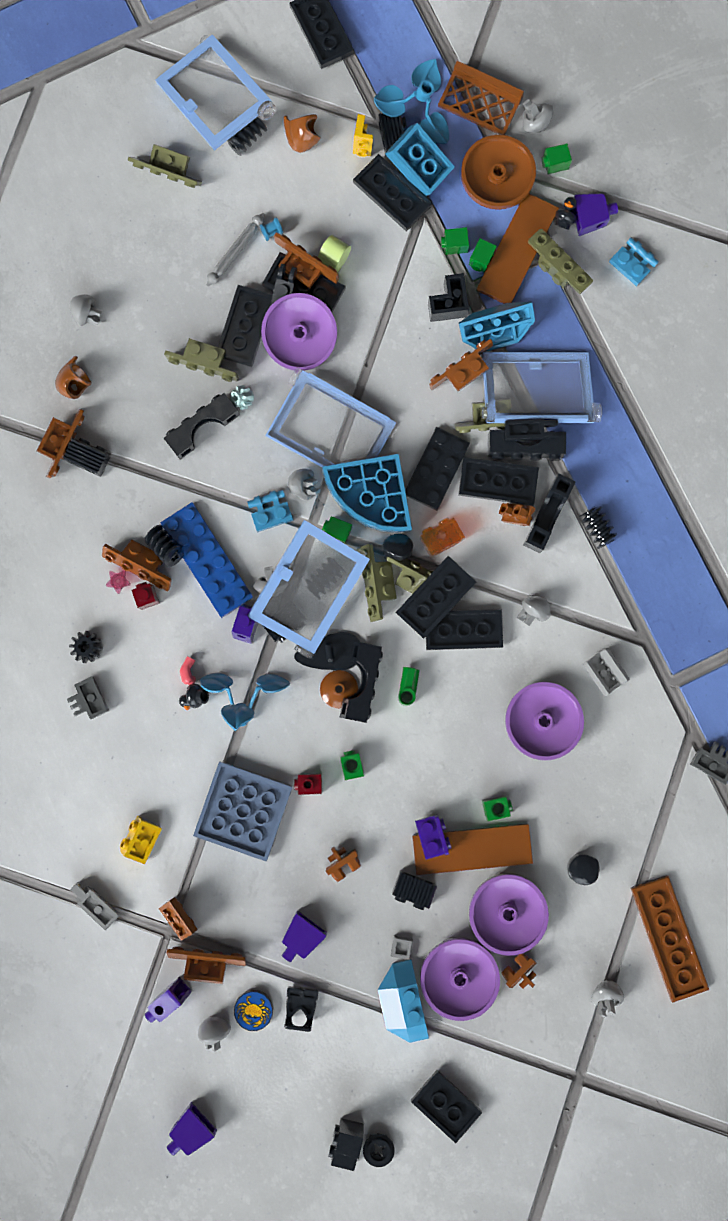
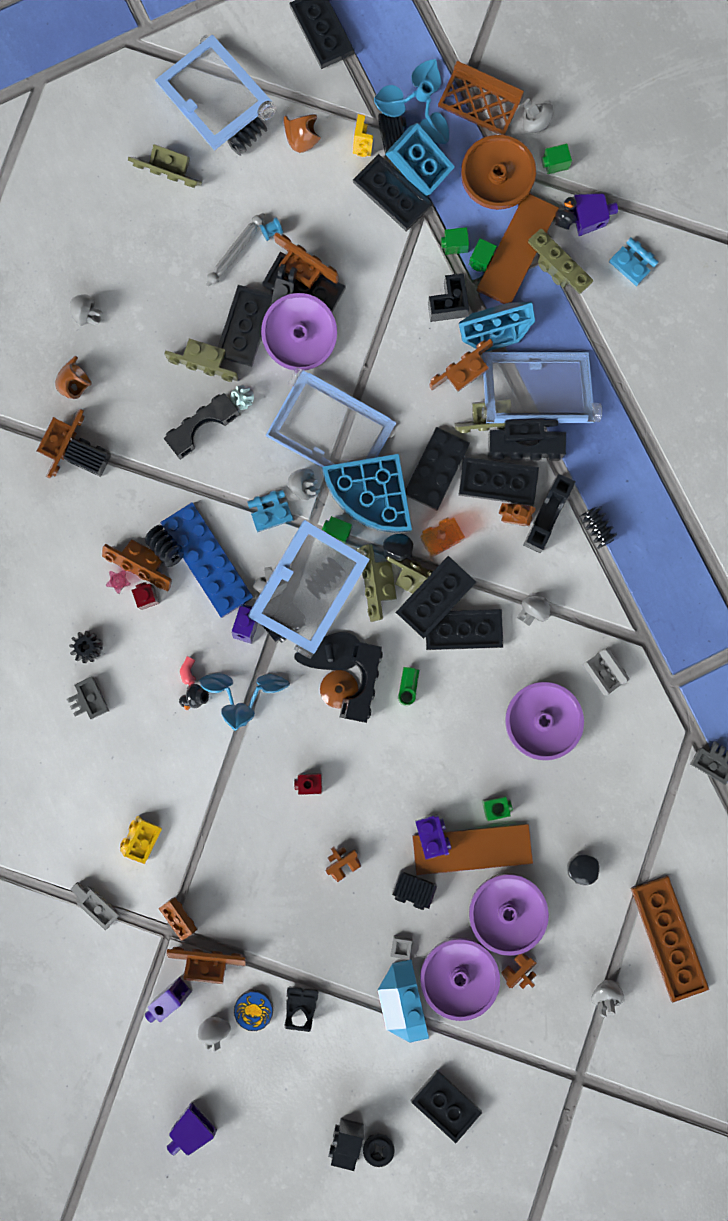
(242, 811): sand blue plate -> none
(302, 937): dark purple torso -> none
(334, 252): yellowish green piece -> none
(351, 774): green brick -> none

